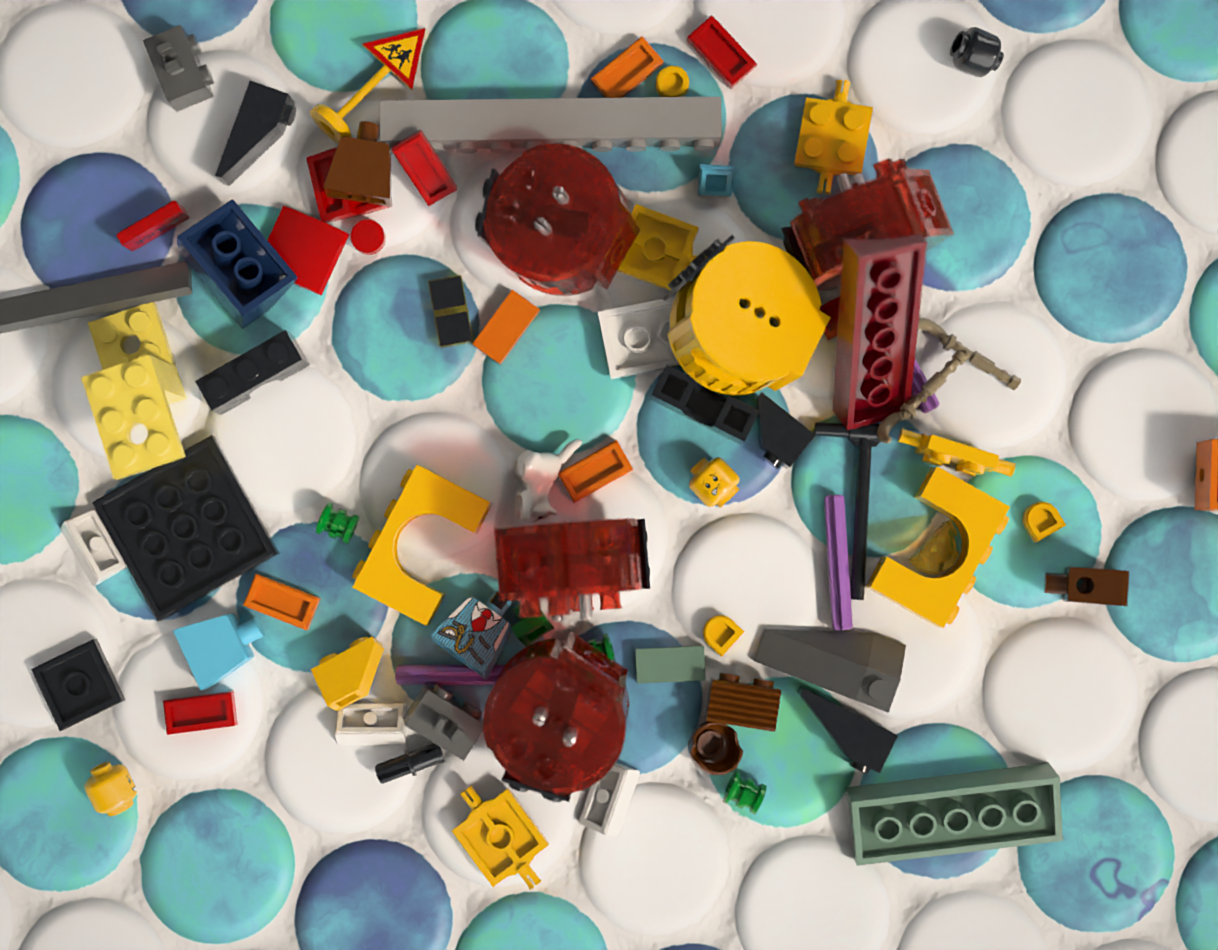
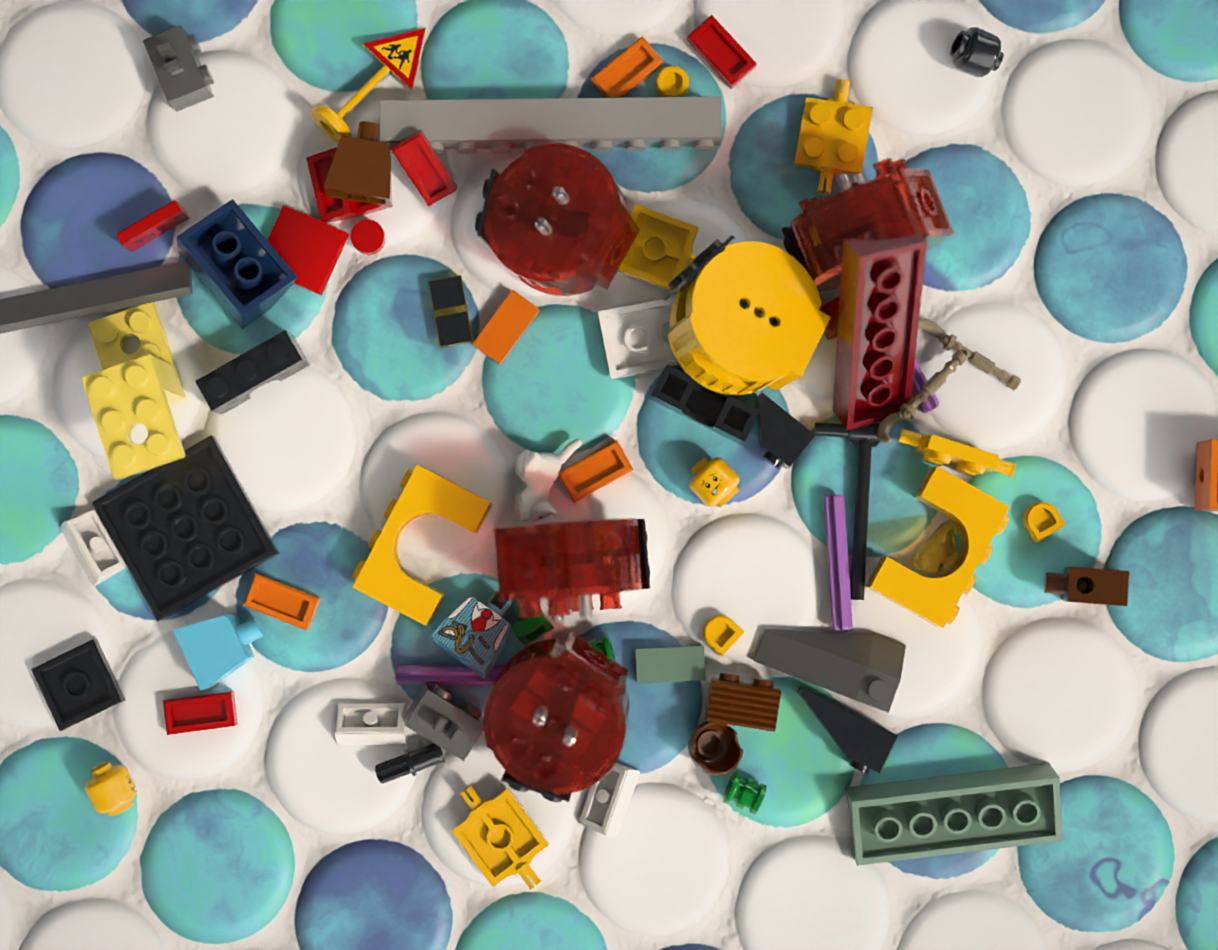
(257, 127): black slope -> none
(337, 523): green bush -> none
(350, 674): yellow slope -> none
(715, 180): medium azure slope -> none

